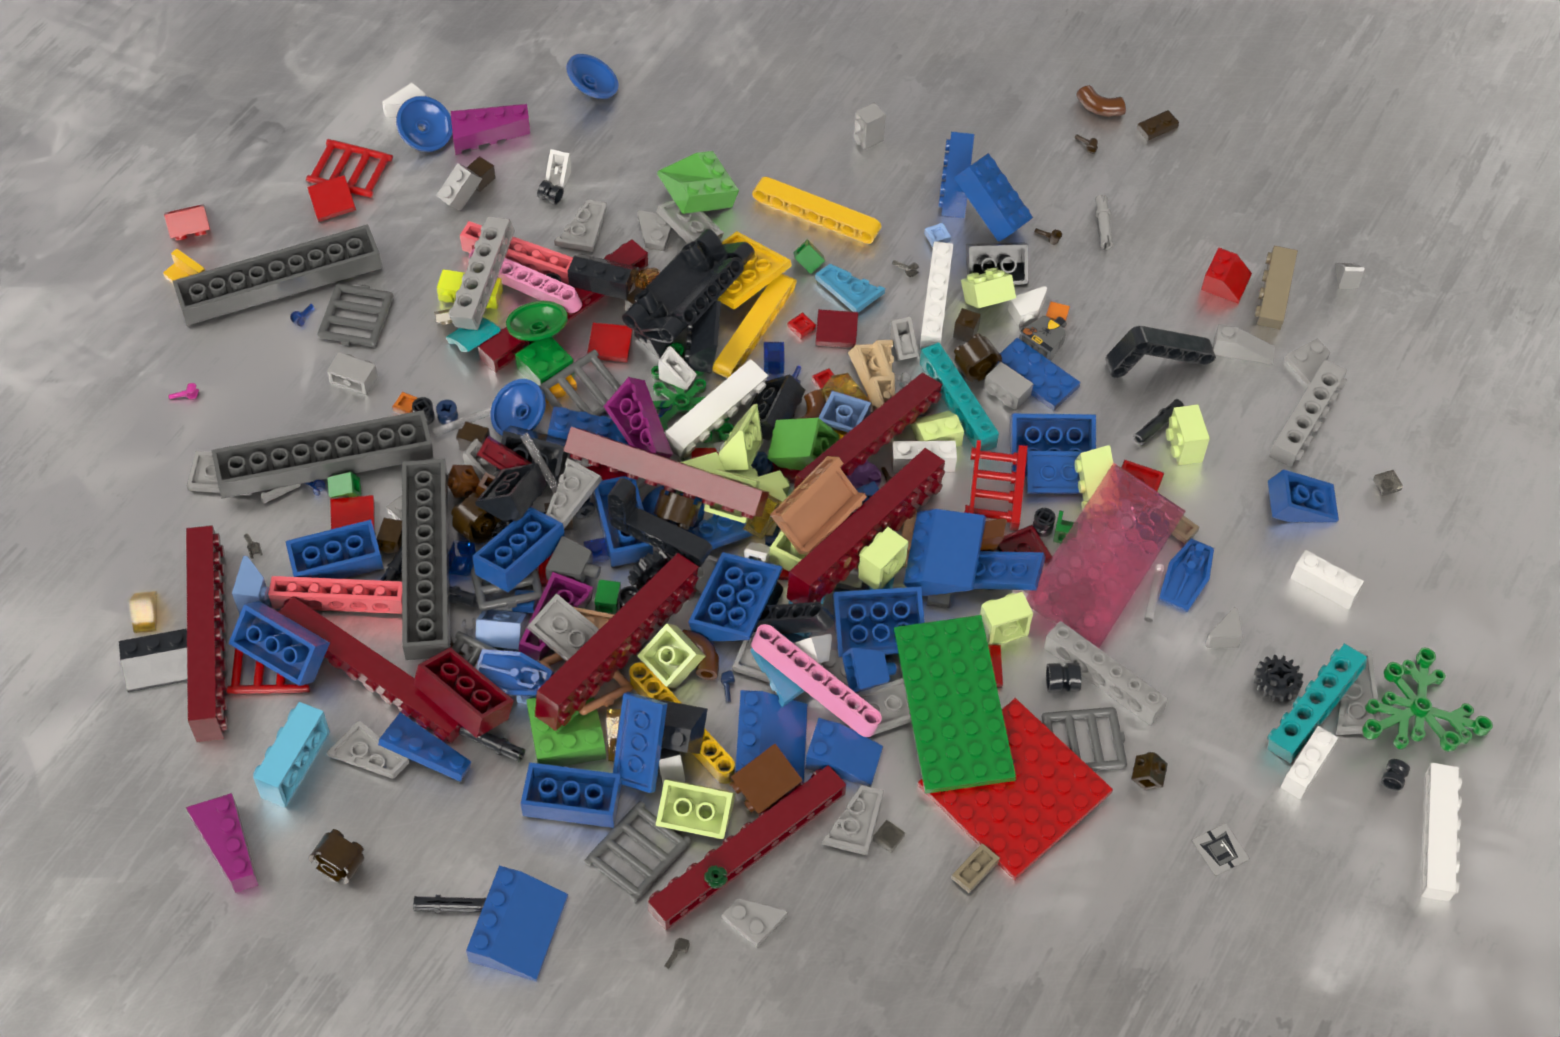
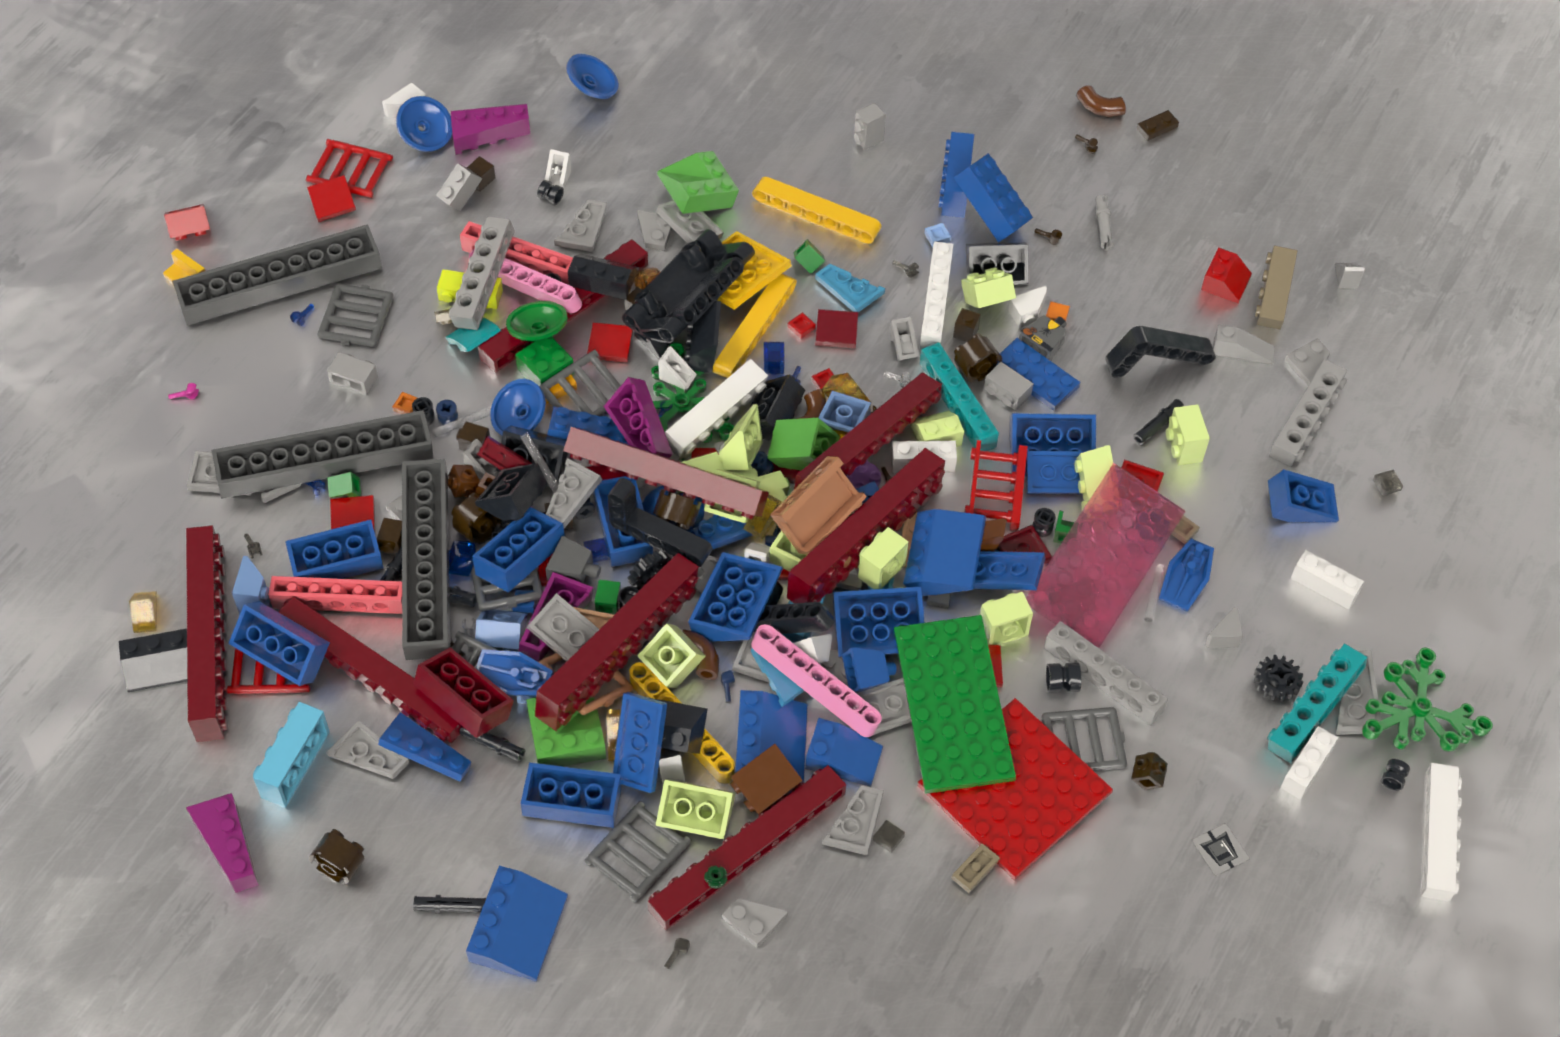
(874, 369): tan wedge -> none

